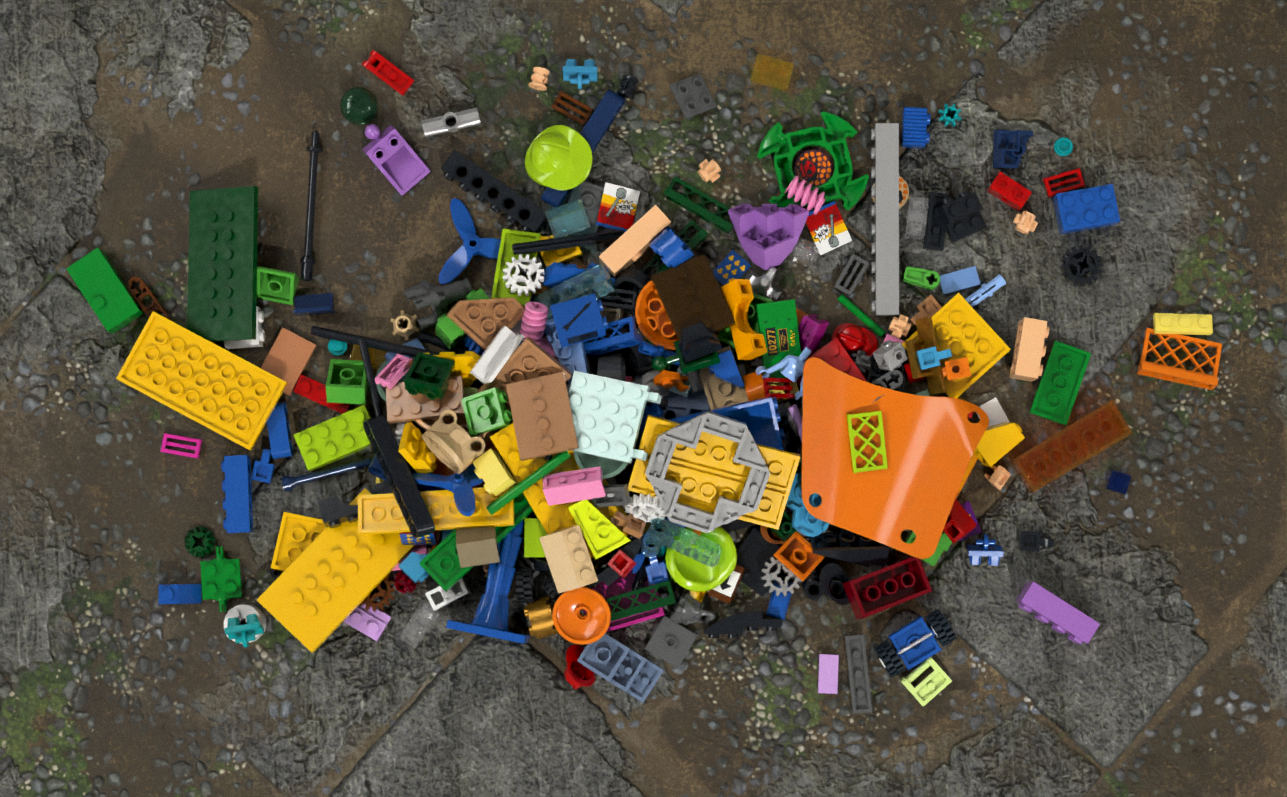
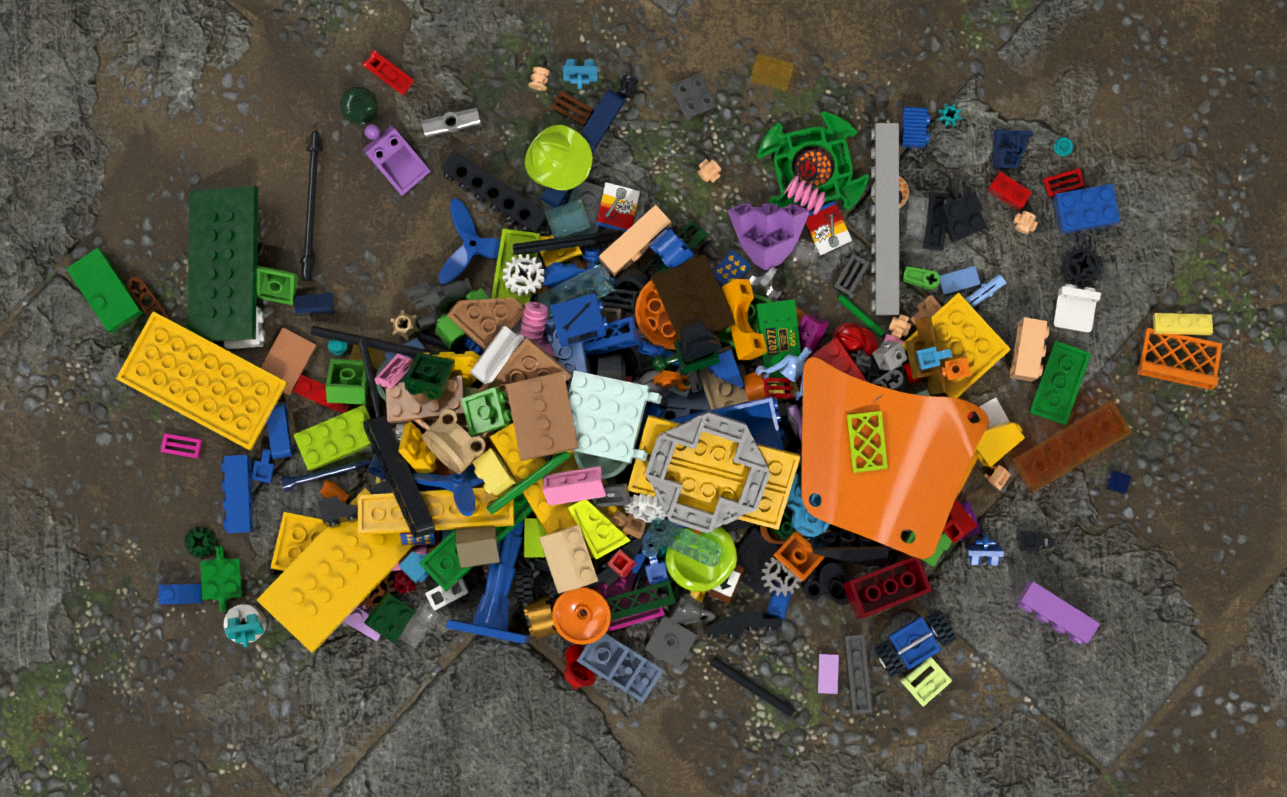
(331, 489): none -> orange cone
(390, 617): none -> dark green plate
(592, 255): none -> blue plate
(696, 209): dark green fence -> none
(752, 686): none -> black piece
(1076, 308): none -> white bracket

